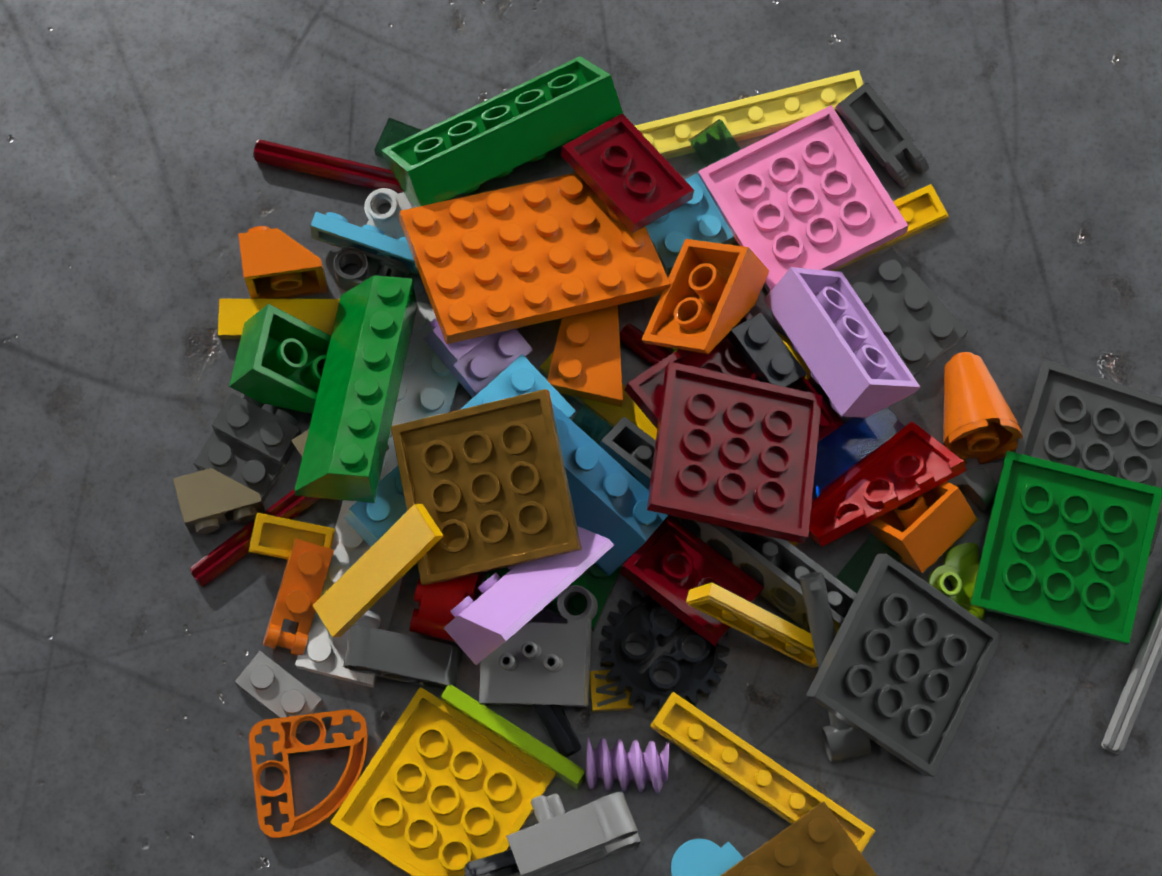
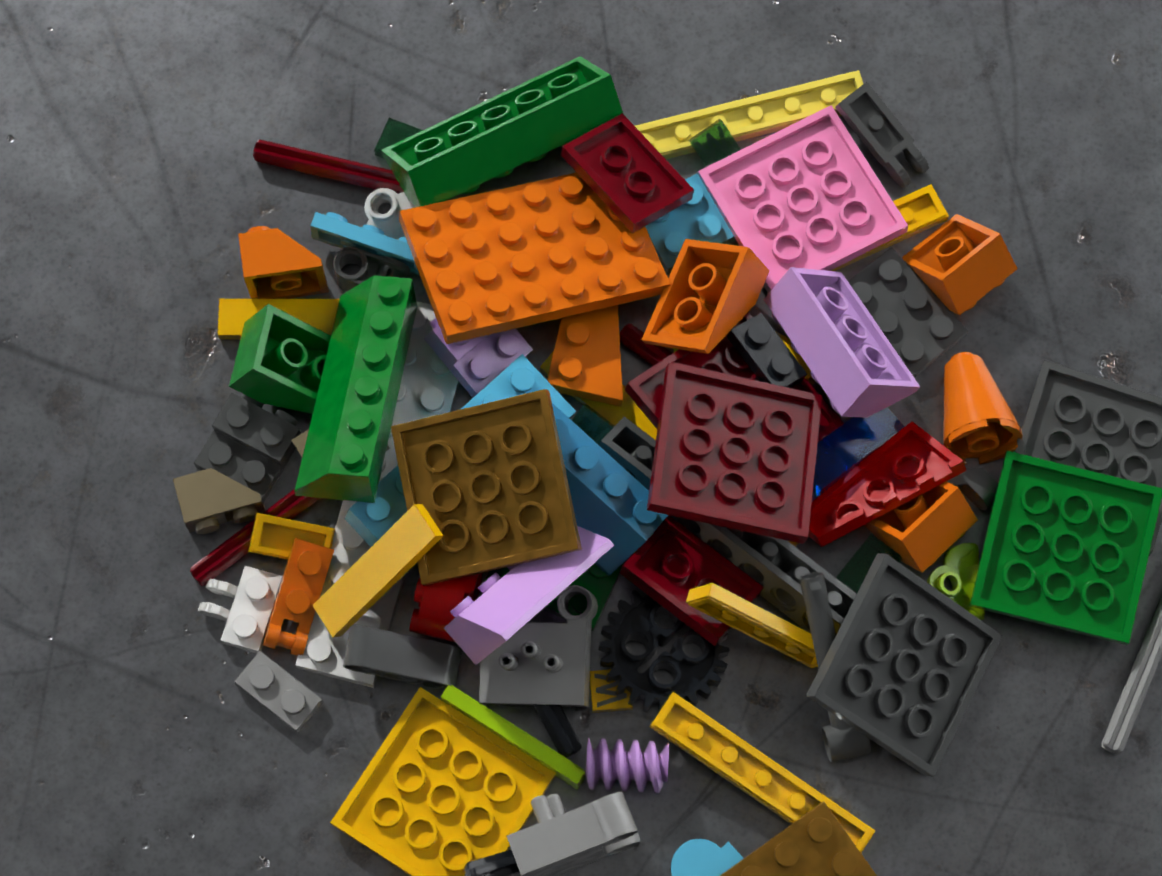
(250, 608): none -> white hinge
(289, 744): orange beam -> none
(961, 262): none -> orange slope

